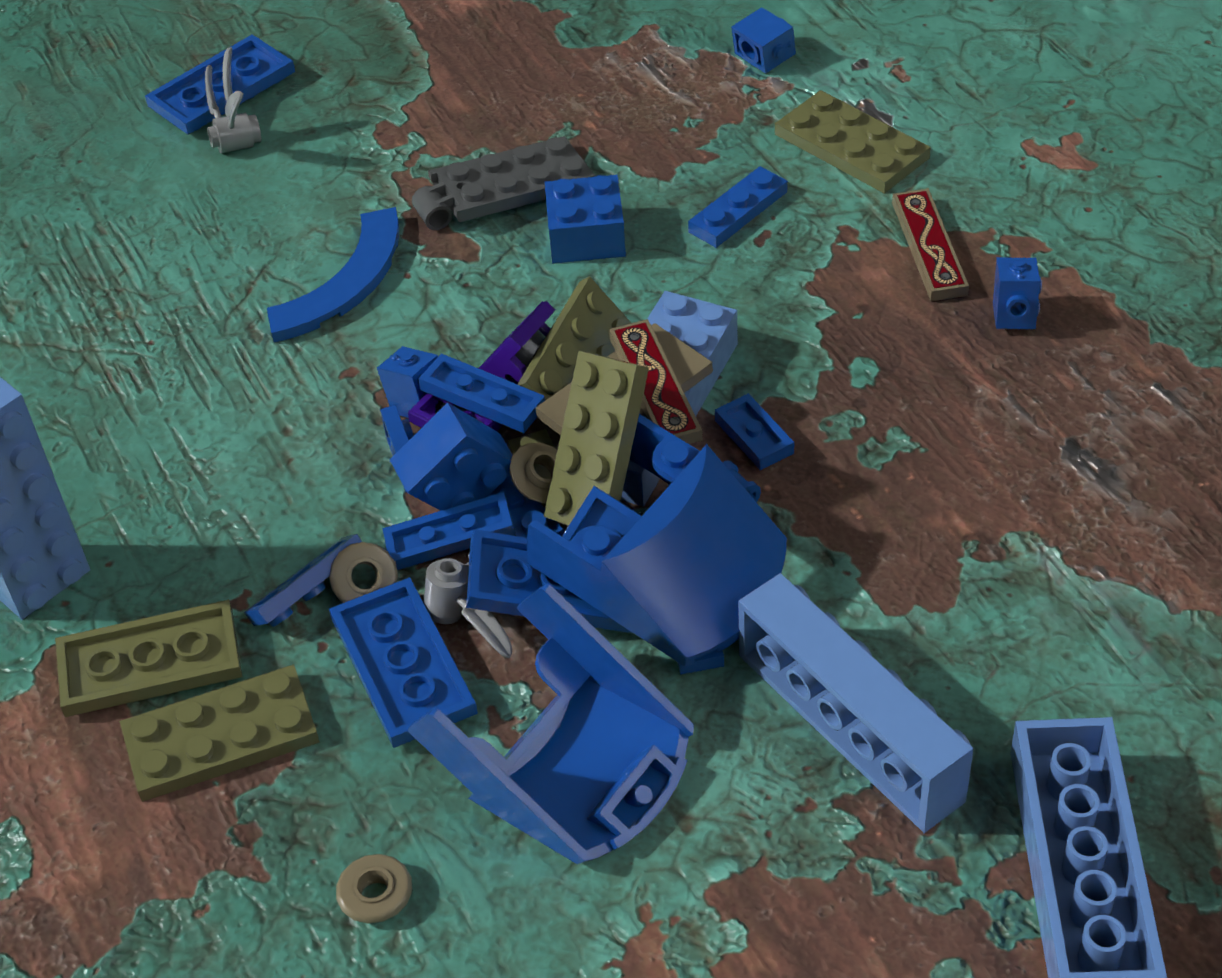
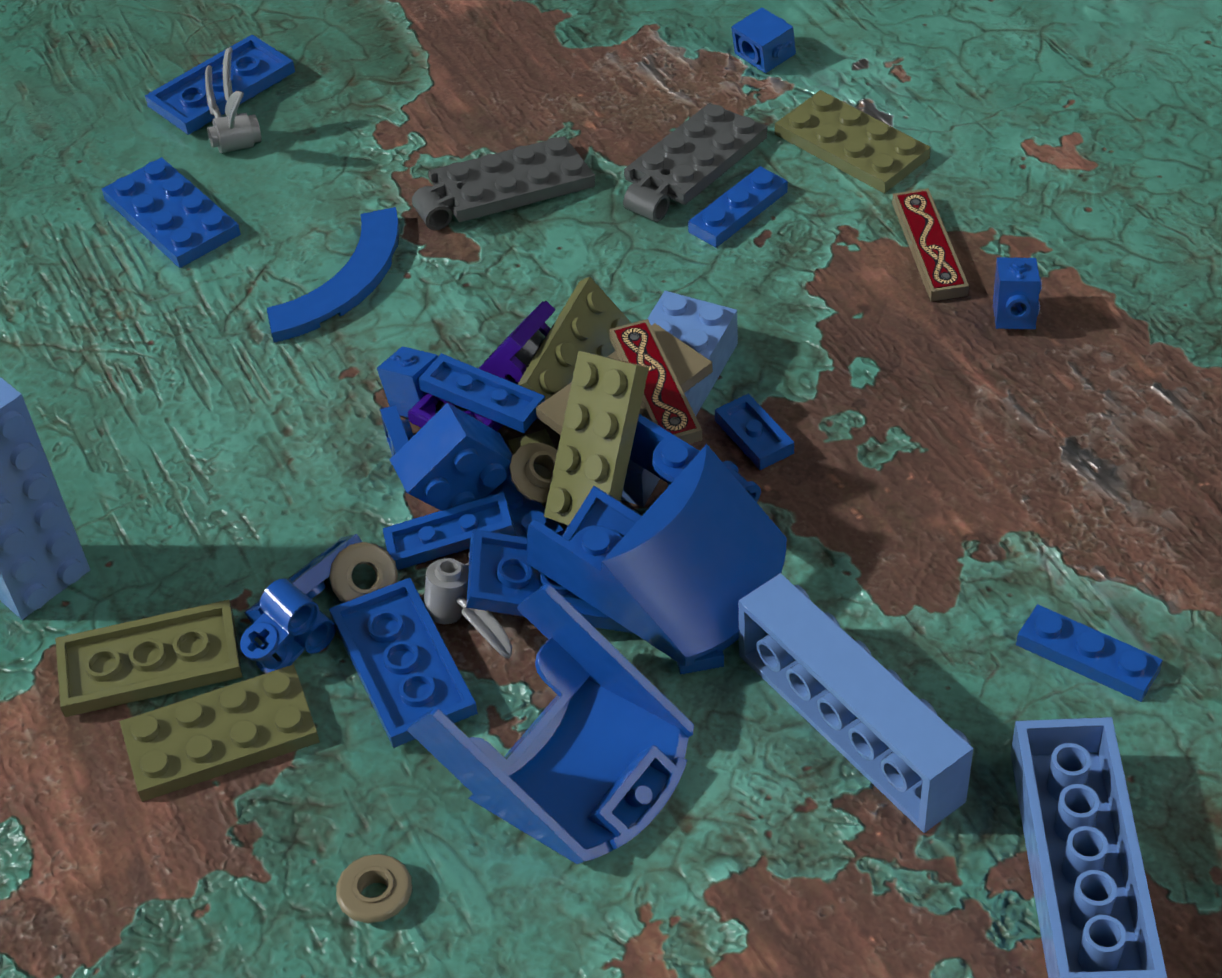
(171, 212): none -> blue plate
(286, 627): none -> blue piece
(585, 219): blue brick -> none
(689, 160): none -> dark grey hinge
(1089, 652): none -> blue plate

